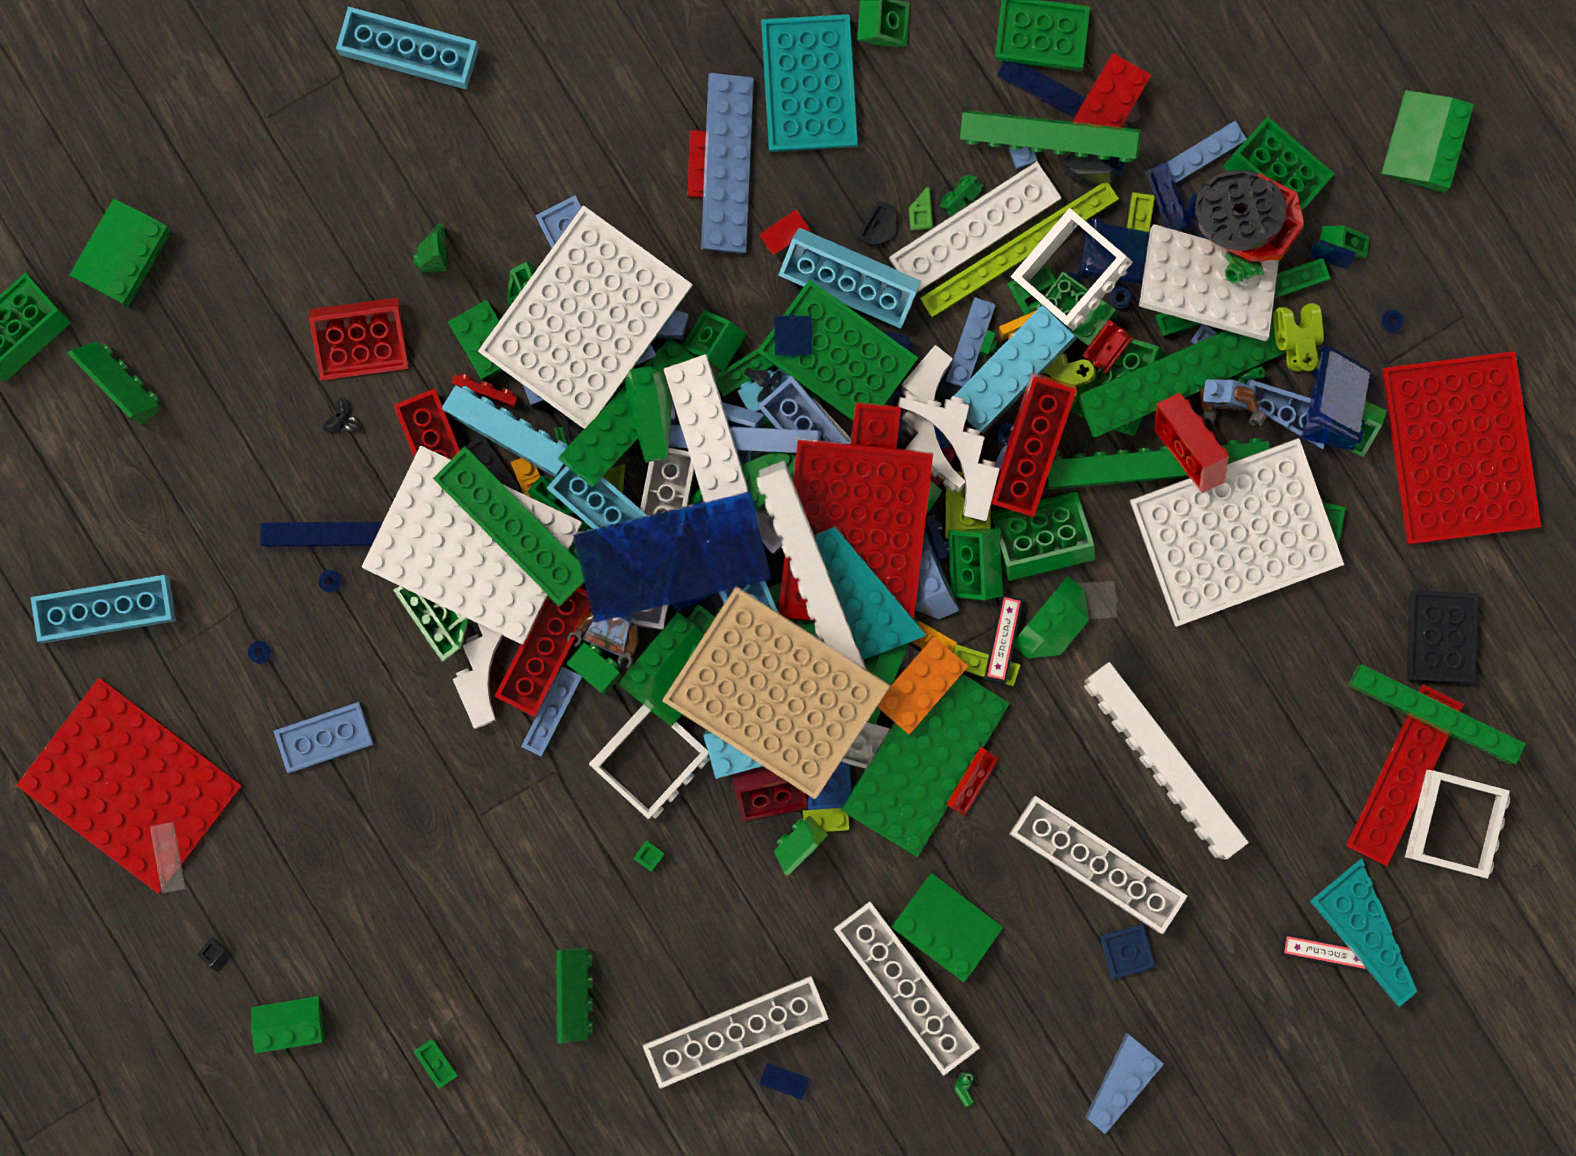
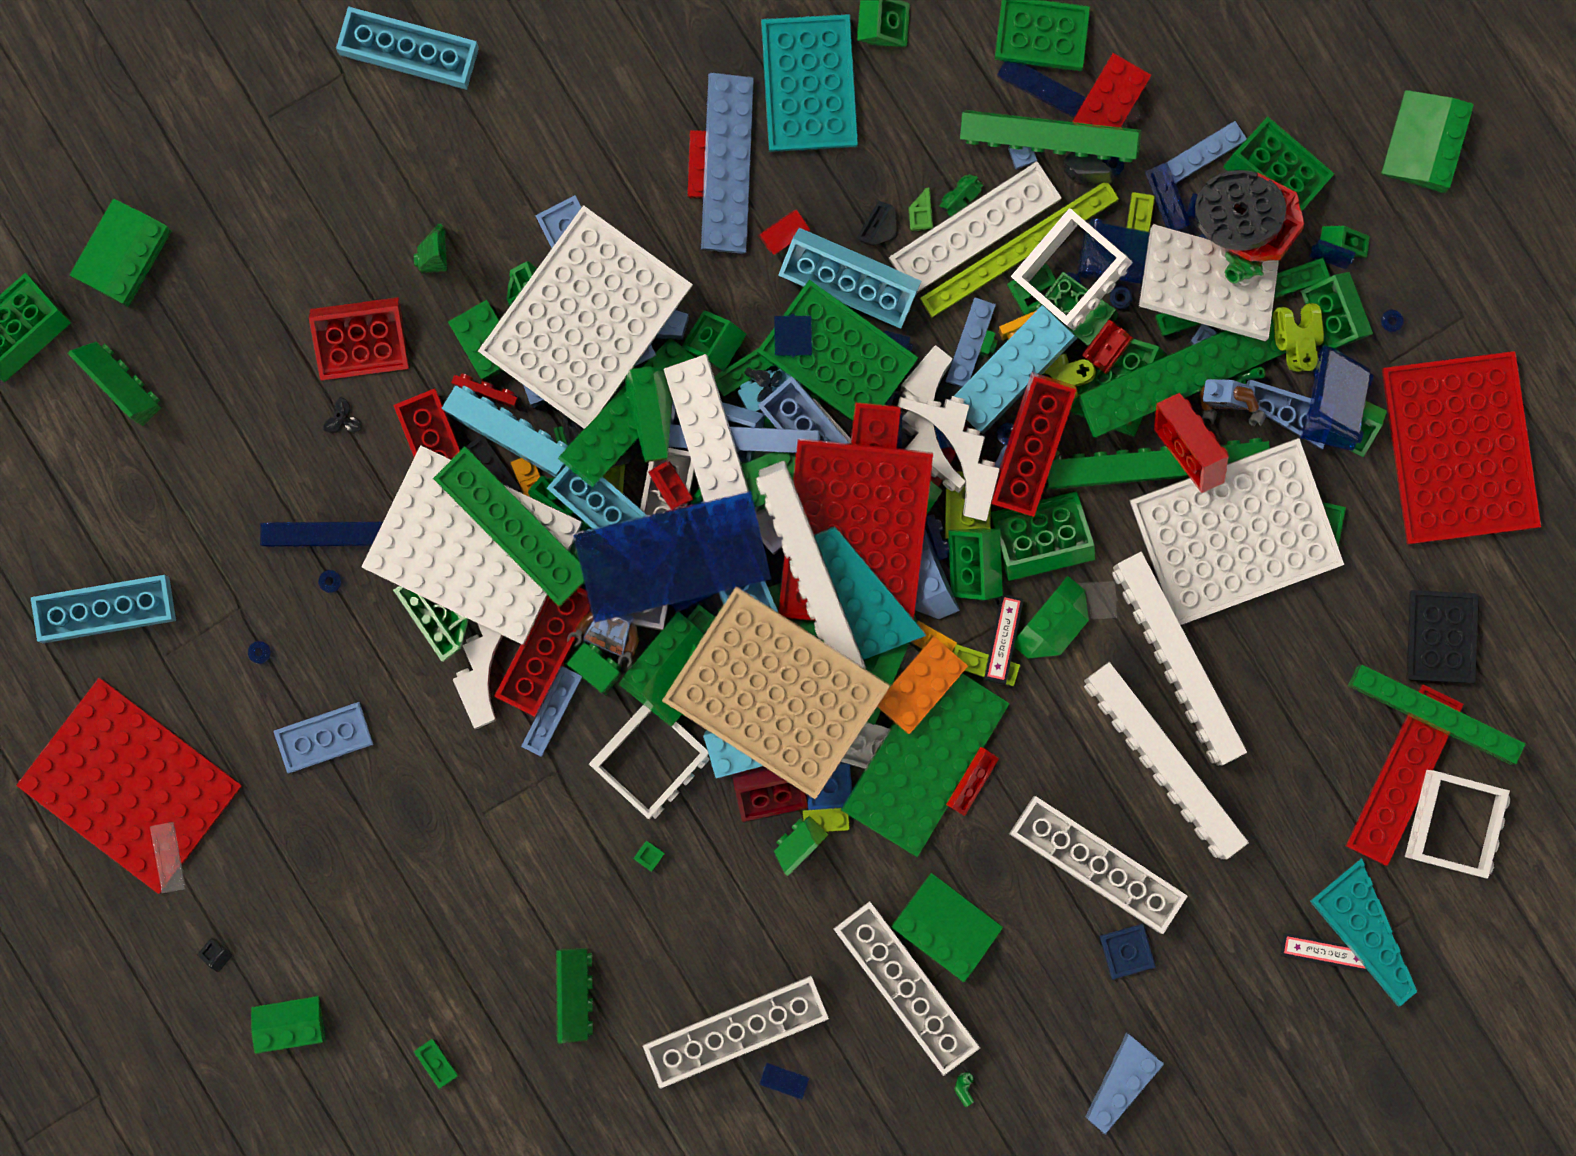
(670, 485): none -> red hinge
(1179, 660): none -> white brick
(1341, 310): none -> green slope

